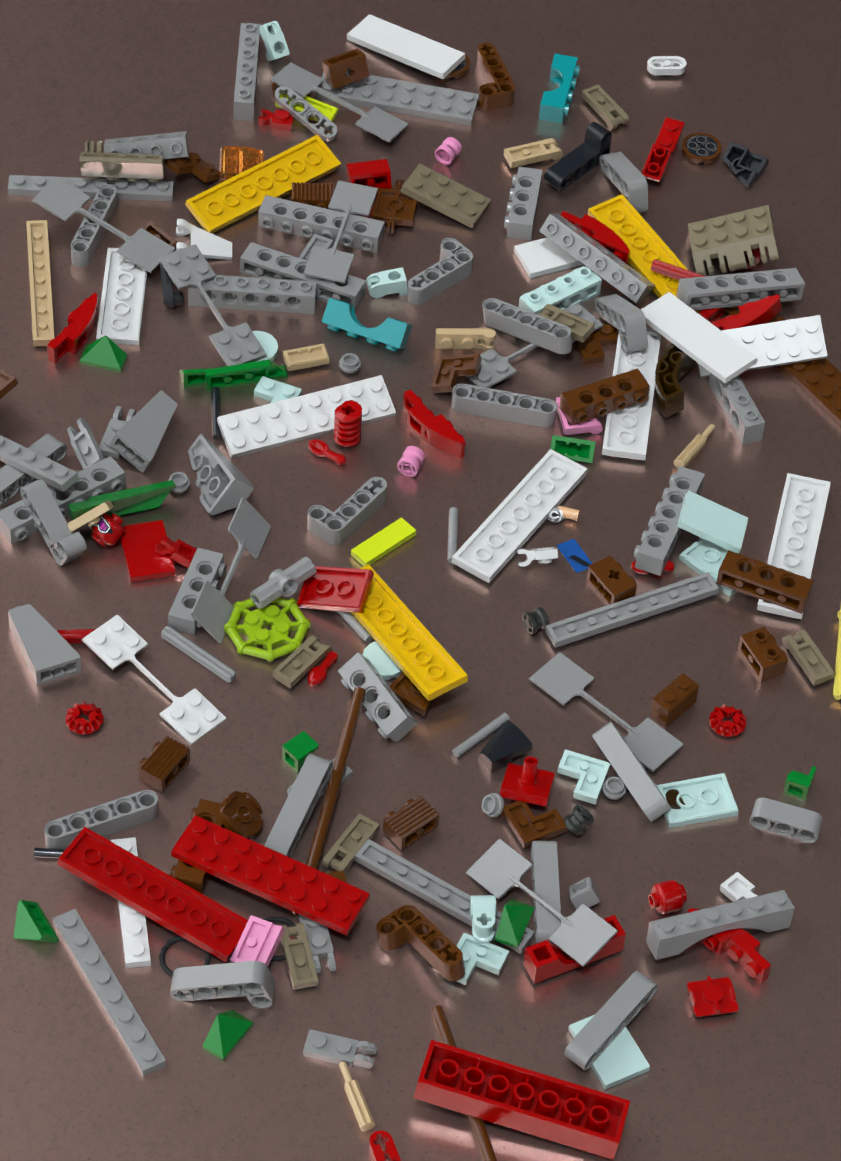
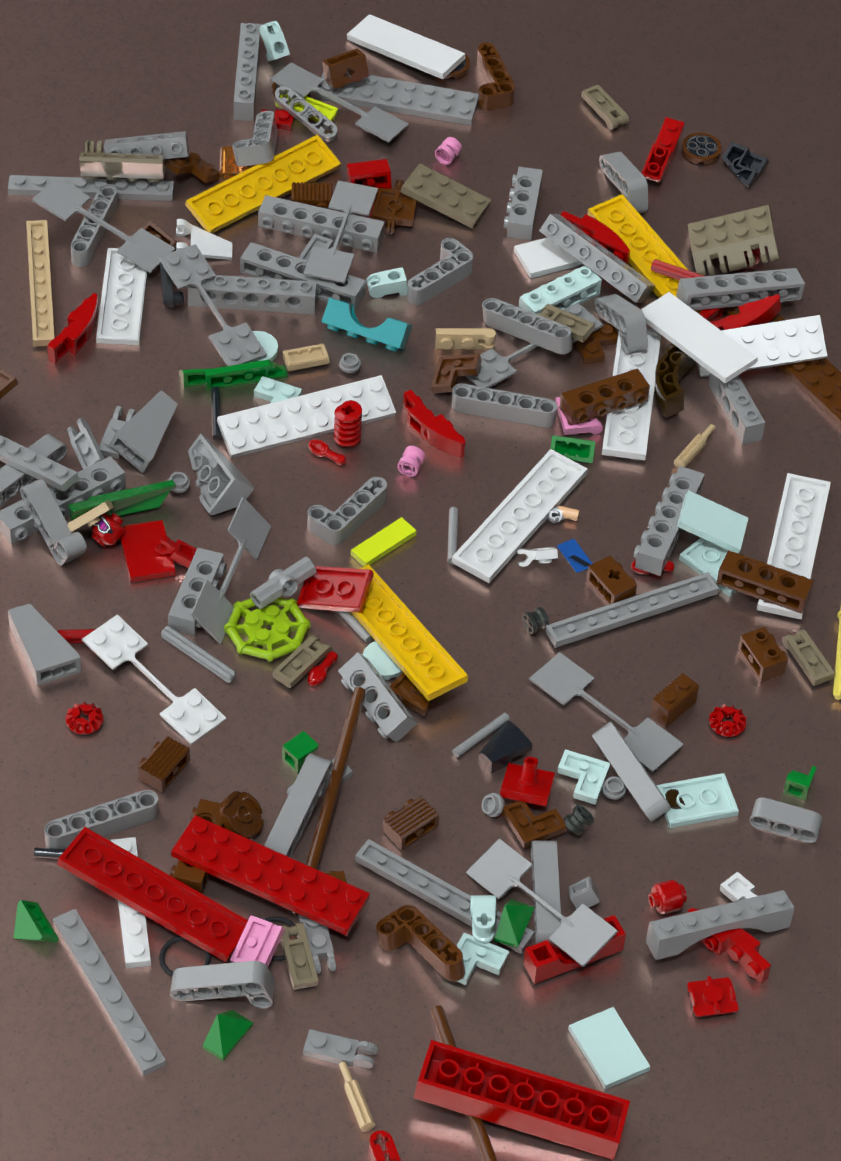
(104, 354): green slope -> none
(262, 145): none -> light grey beam
(350, 843): dark tan plate -> none
(533, 153): tan plate -> none
(555, 102): teal arch -> none
(581, 159): black beam -> none
(610, 1020): light grey beam -> none
(666, 65): white plate -> none

